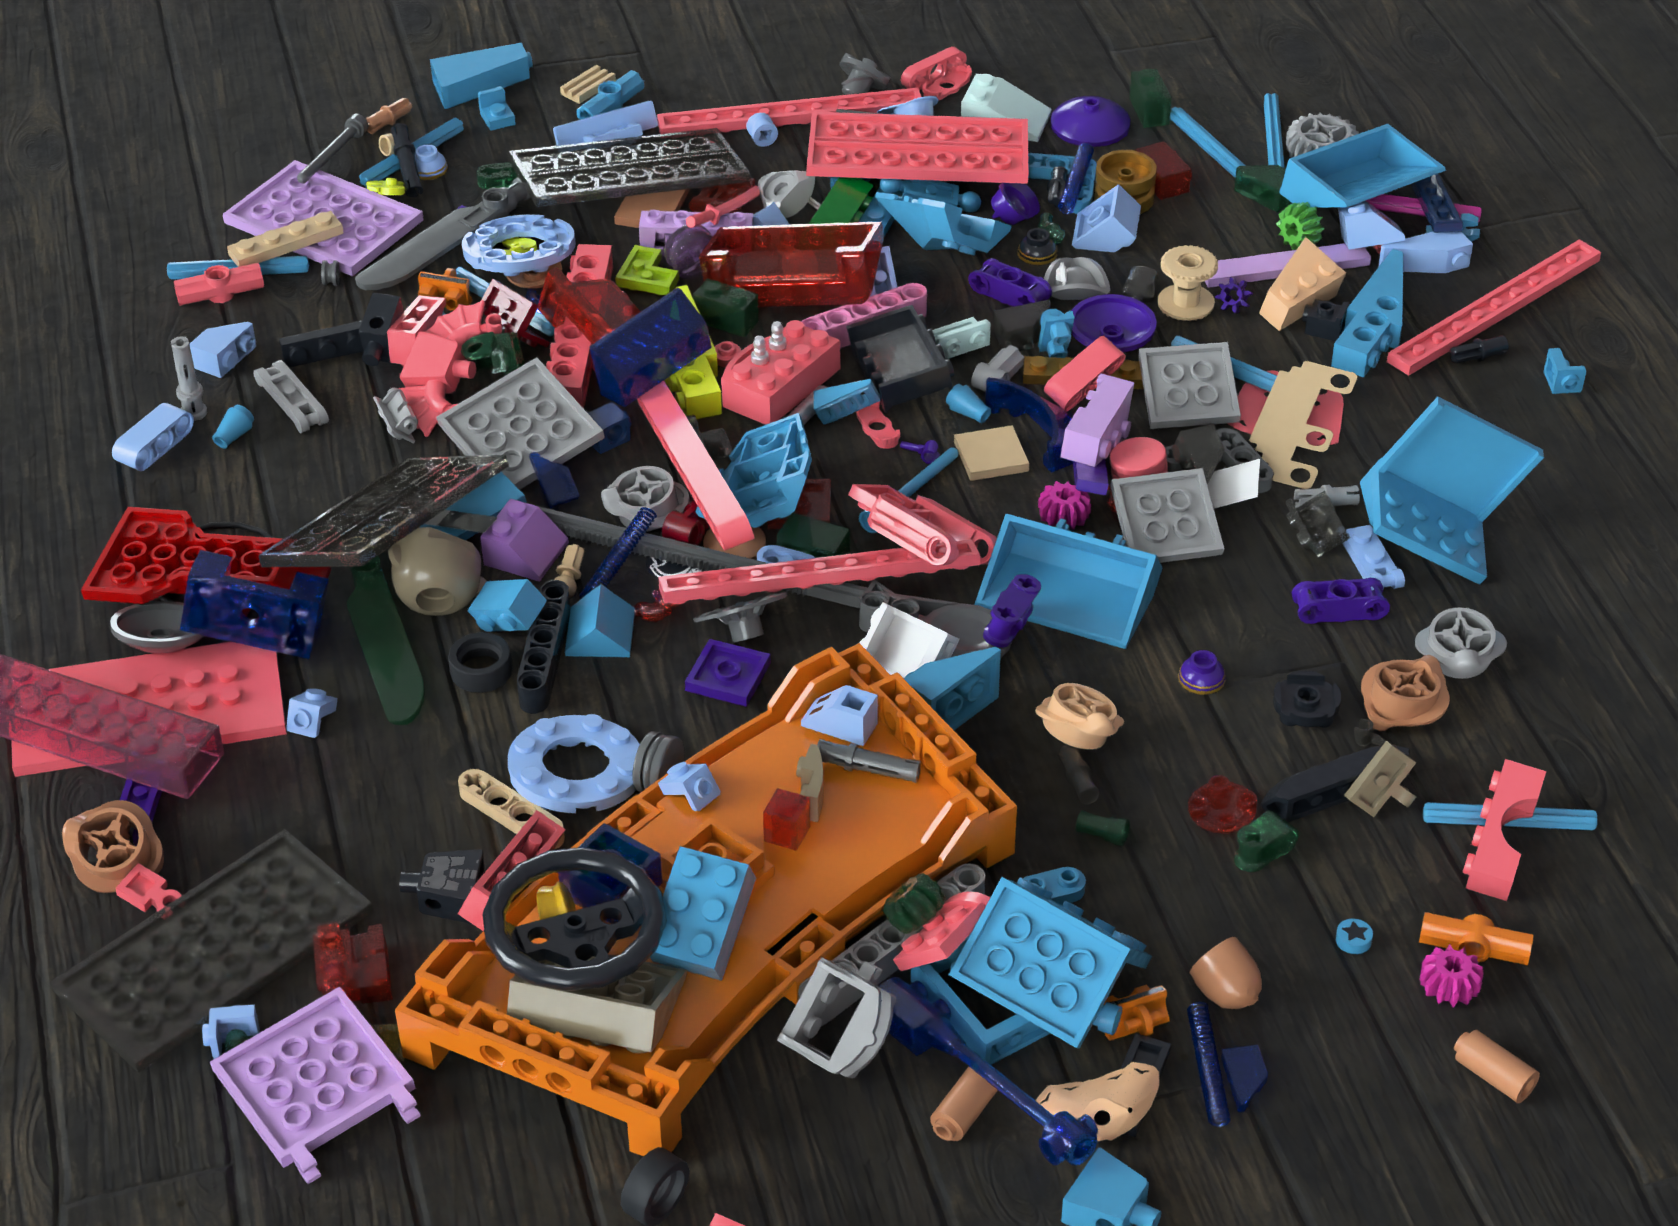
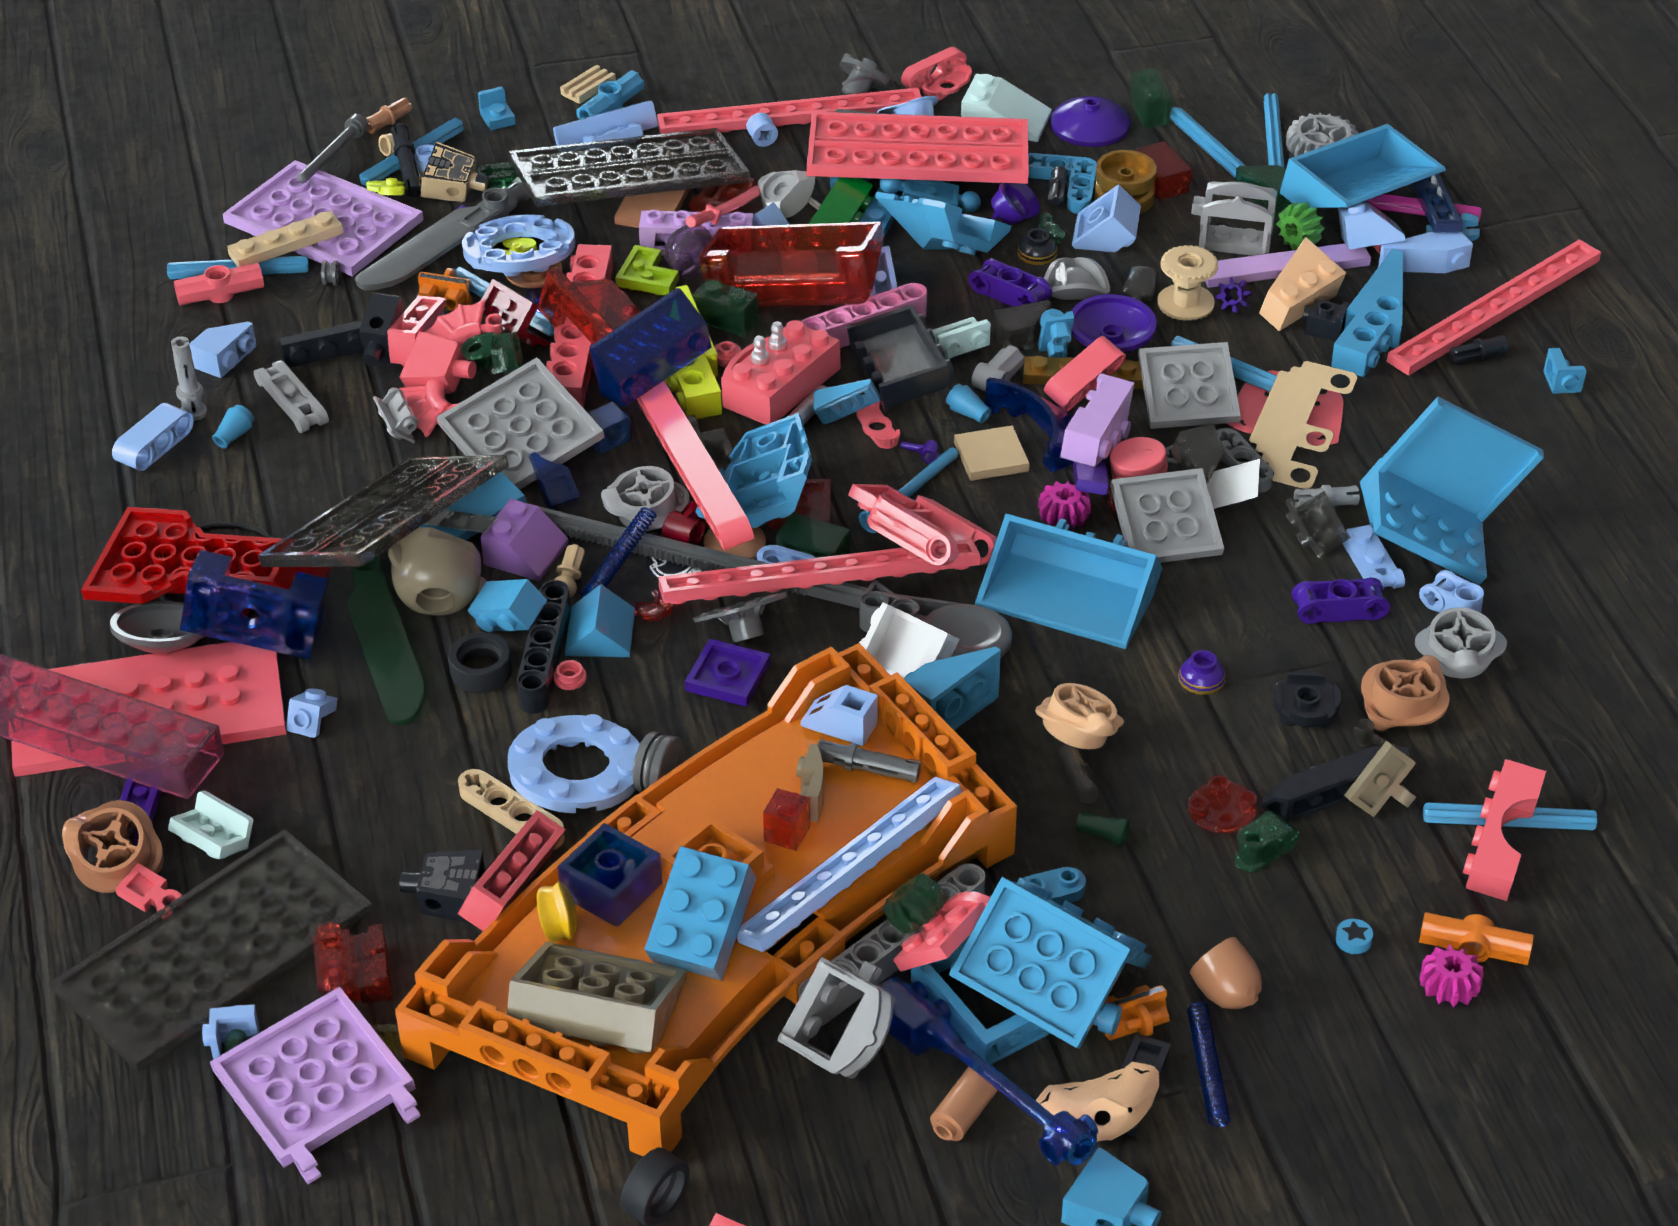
(213, 826): none -> light aqua bracket
(451, 175): none -> torso
(464, 75): dark azure slope -> none
(569, 675): none -> coral plate
(579, 933): black piece -> none
(692, 781): light blue bracket -> none
(846, 865): none -> light blue plate
(1011, 610): dark purple piece -> none
(1076, 178): clear blue piece -> none
(1230, 239): none -> light grey animal
(1244, 1072): clear blue tile -> none
(1451, 593): none -> light blue piece
(1496, 1065): nougat brick -> none

